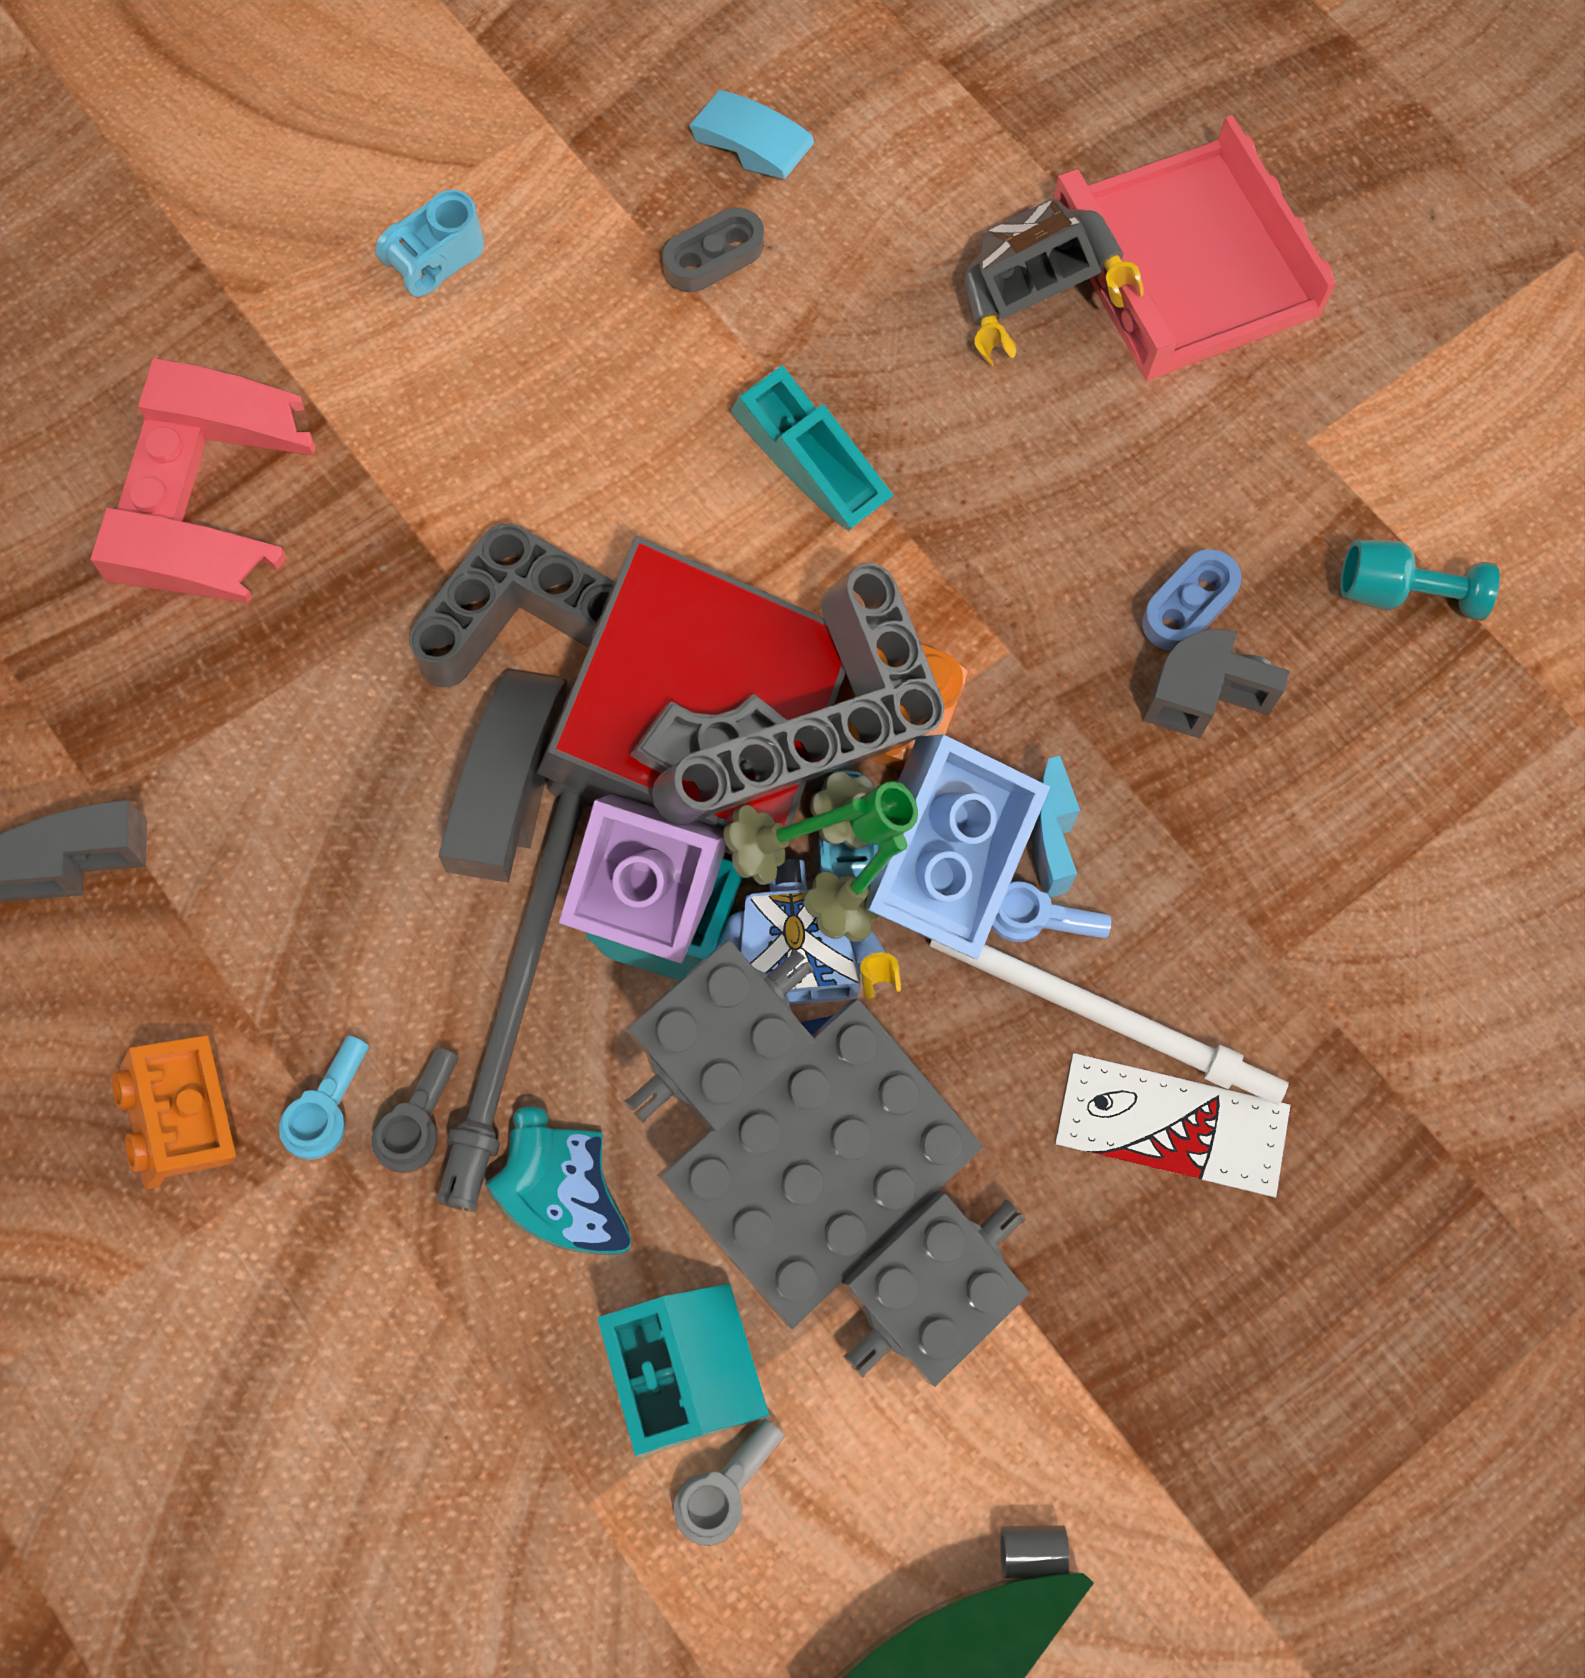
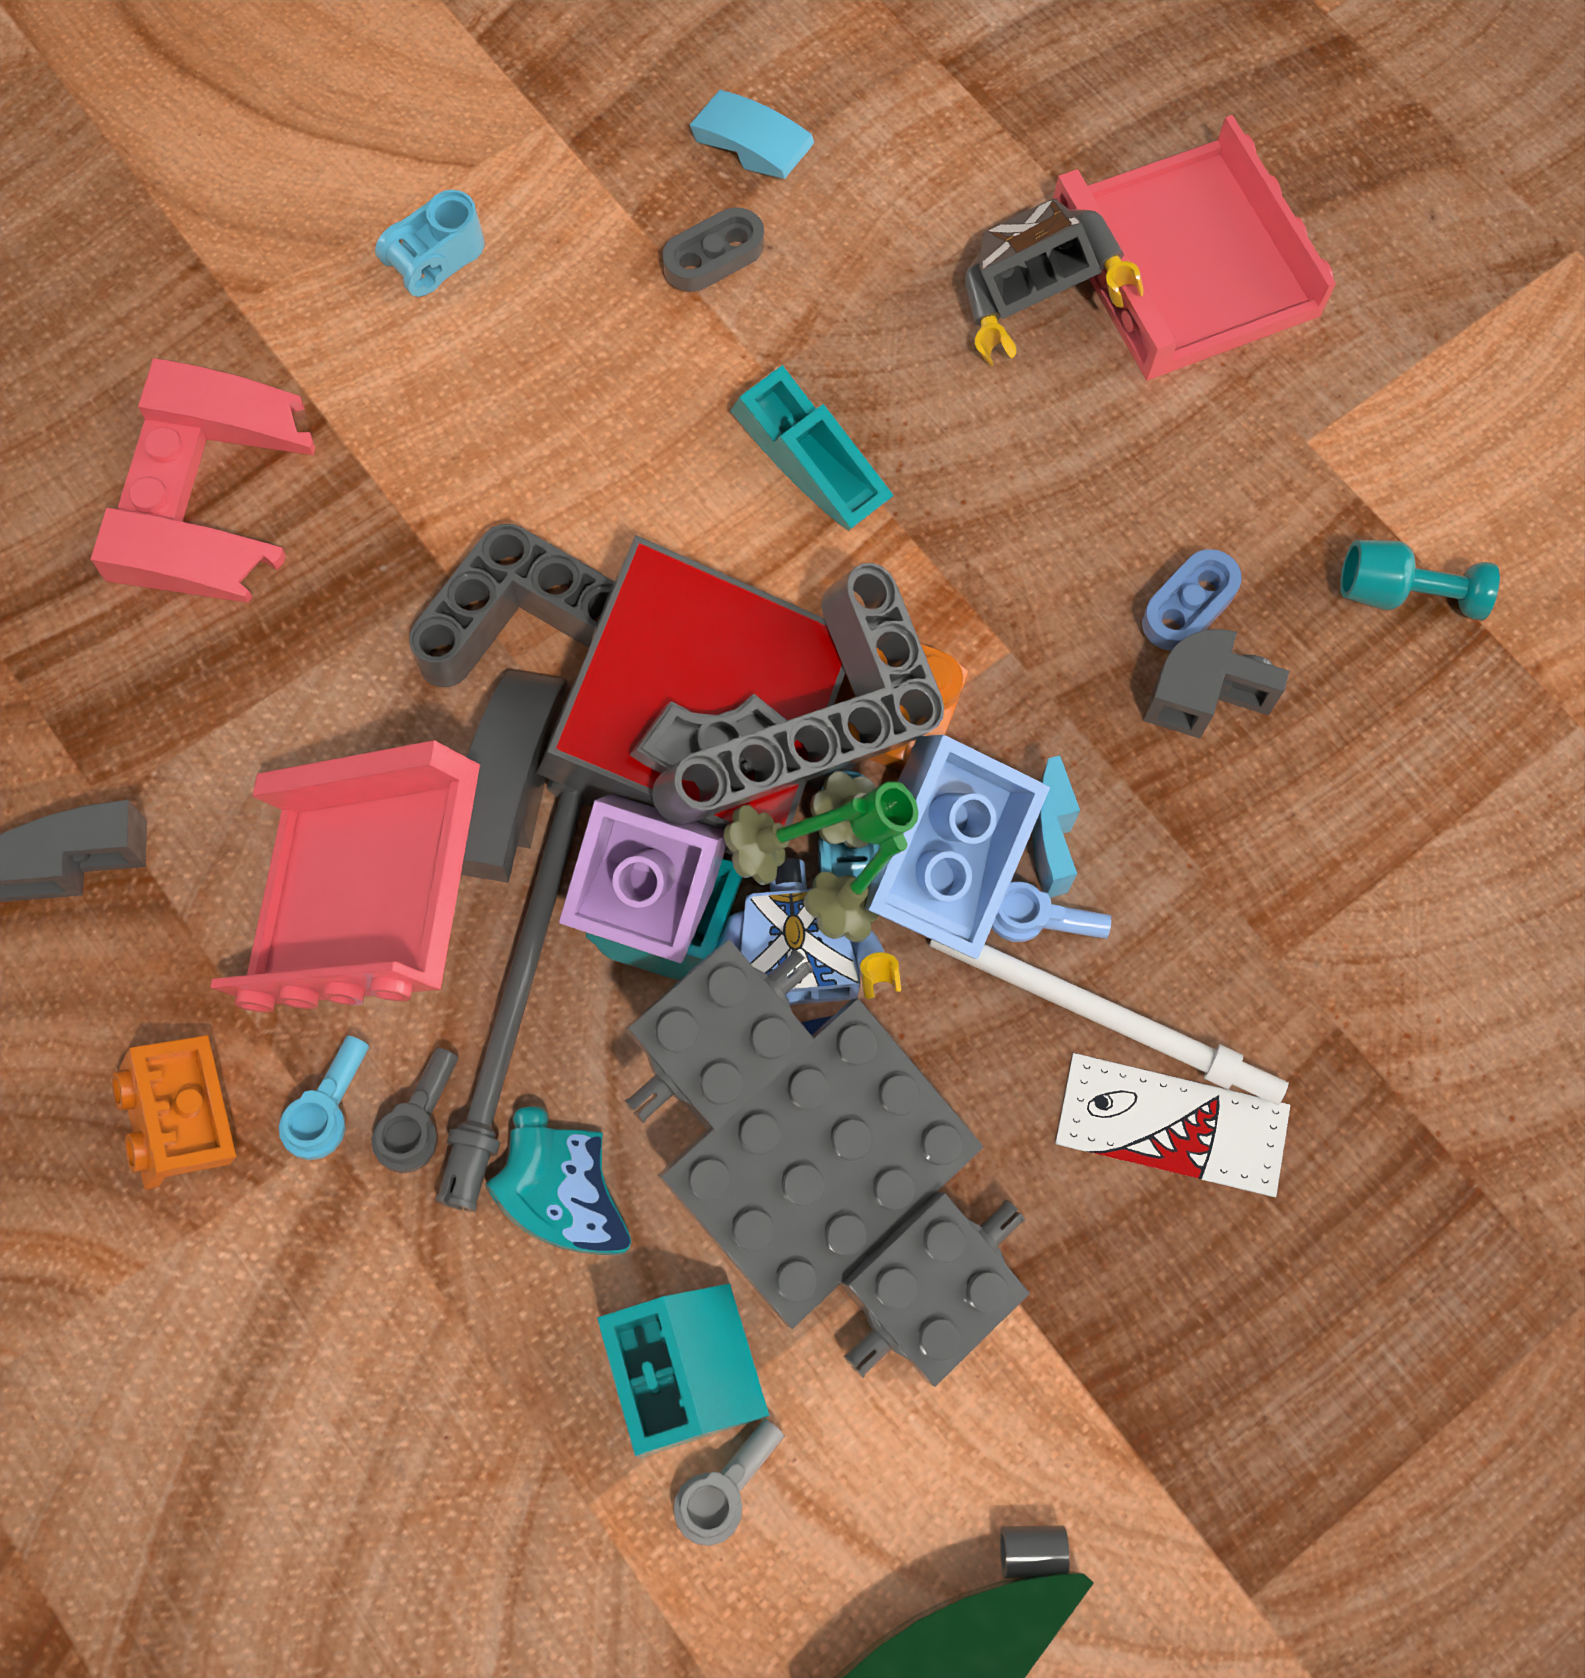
(359, 878): none -> coral panel

